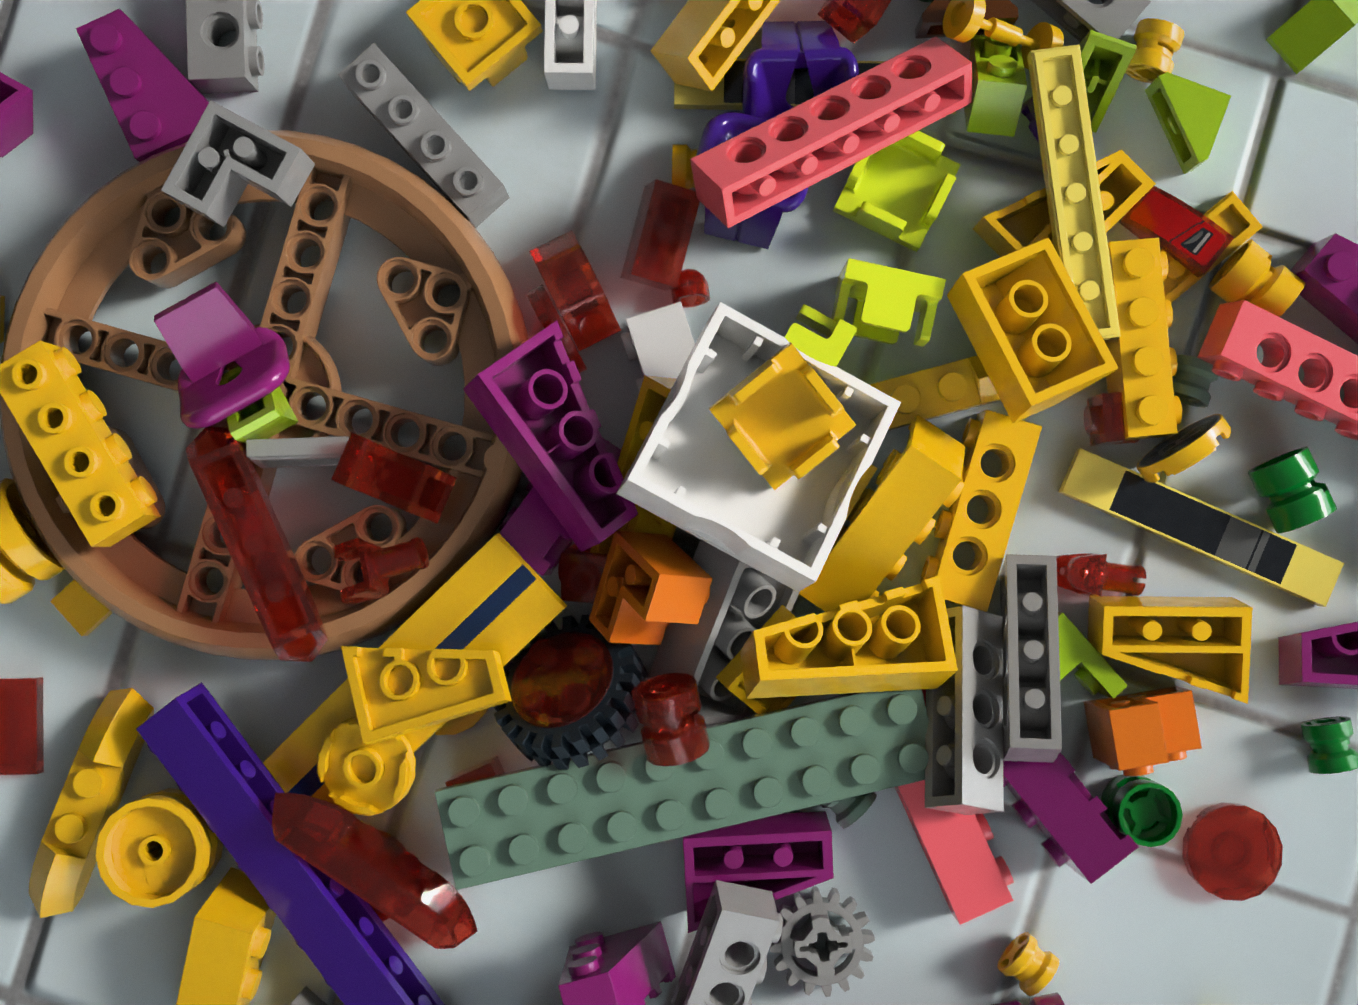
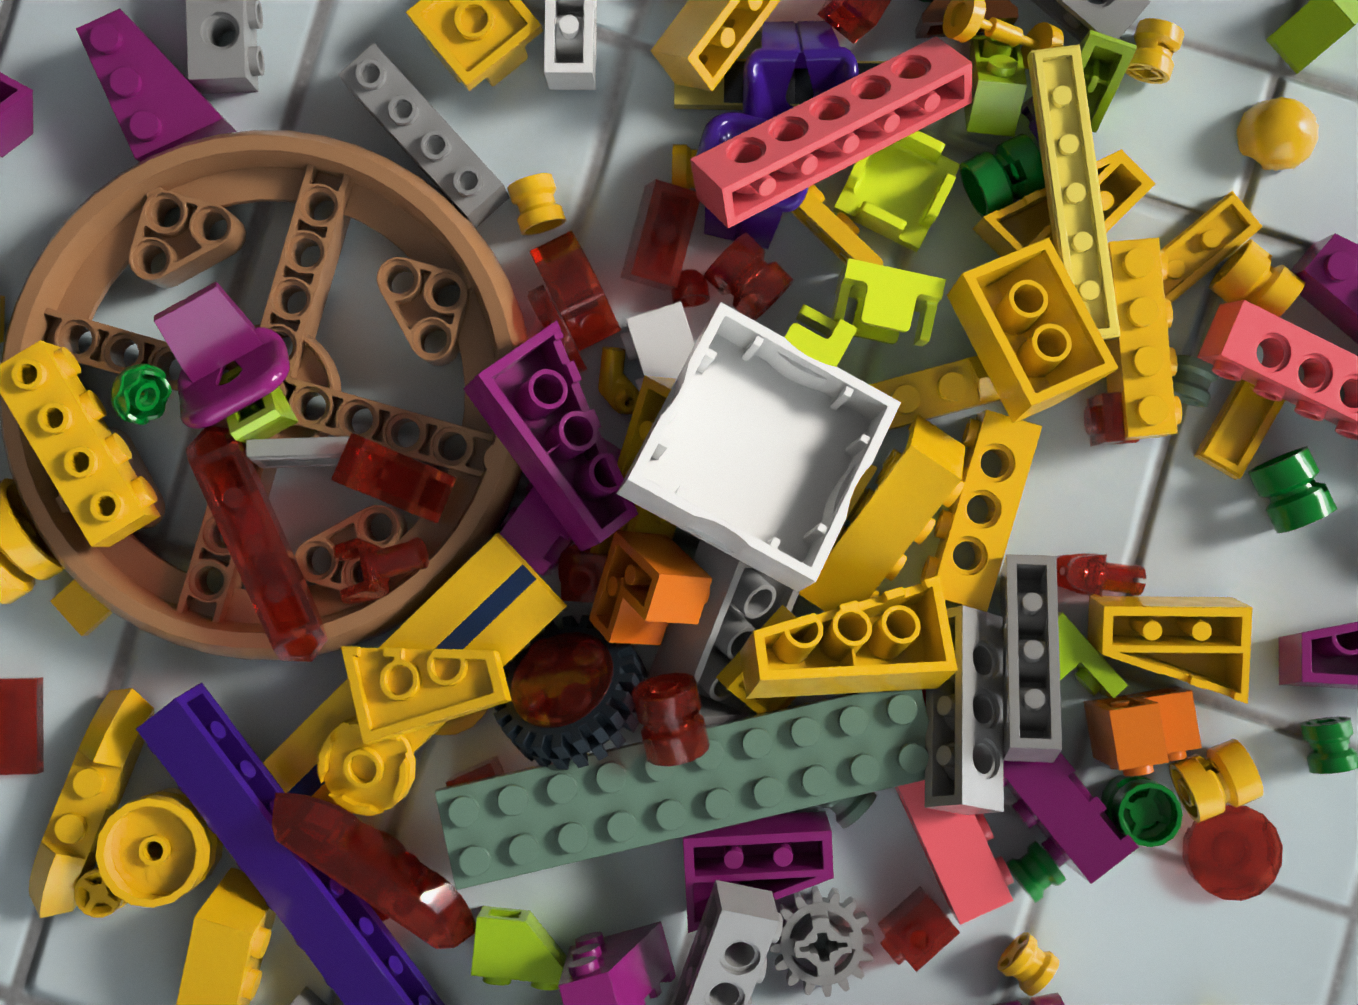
(94, 896): none -> yellow wheel
(140, 393): none -> green plate
(226, 157): light grey brick -> none
(515, 947): none -> lime slope
(536, 204): none -> yellow wheel
(614, 383): none -> yellow arm
(748, 277): none -> clear red wheel
(783, 417): yellow panel -> none
(833, 230): none -> yellow hinge
(916, 930): none -> clear red brick
(998, 178): none -> green wheel
(1035, 871): none -> green wheel
(1181, 230): slope -> none
(1184, 448): yellow tile -> none
(1188, 116): lime slope -> none
(1201, 527): tile -> none
(1218, 779): none -> yellow wheel
(1238, 430): none -> yellow tile
(1278, 133): none -> yellow hair

